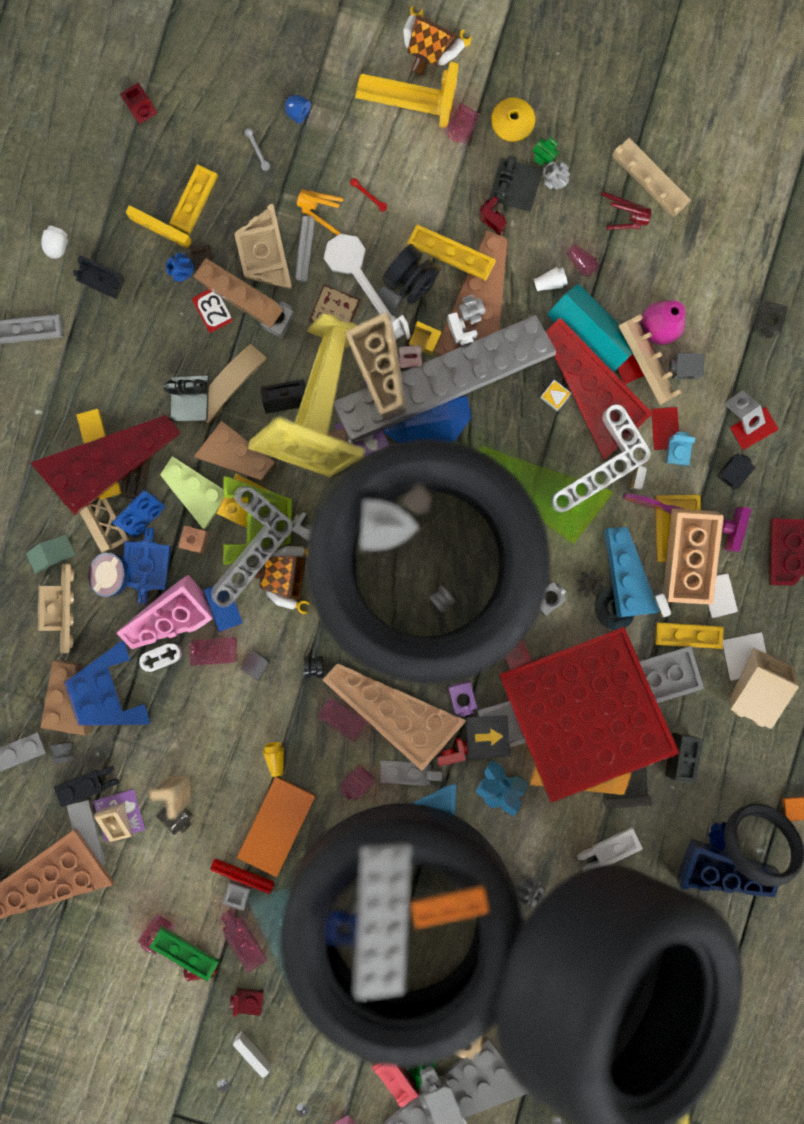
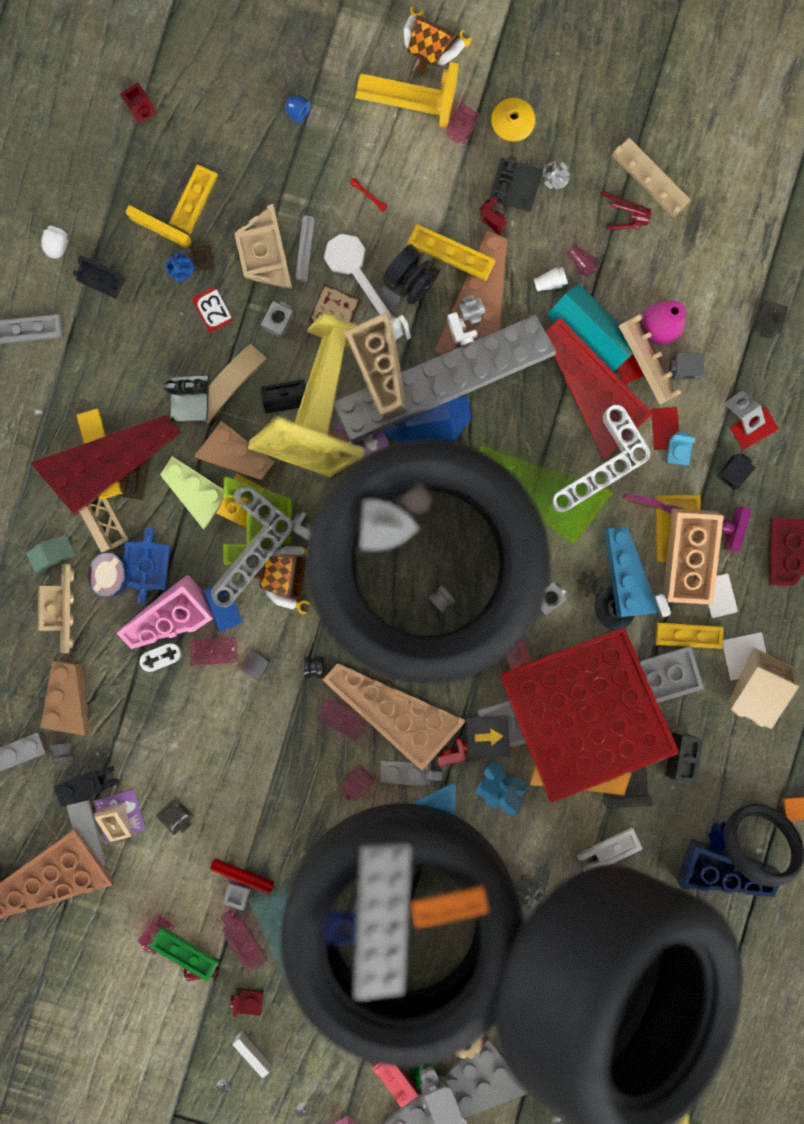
(95, 696): blue wing -> none
(139, 513): blue hinge -> none
(176, 791): tan fence -> none
(194, 539): nougat brick -> none
(238, 293): medium nougat brick -> none
(265, 165): light grey hinge -> none
(274, 757): yellow cone -> none
(276, 826): orange tile -> none
(309, 200): light orange plant -> none
(410, 357): bracket -> none
(425, 337): yellow panel -> none
(457, 689): medium lavender brick -> none
(545, 151): green gear -> none
(555, 395): tile -> none
(638, 478): white tile -> none

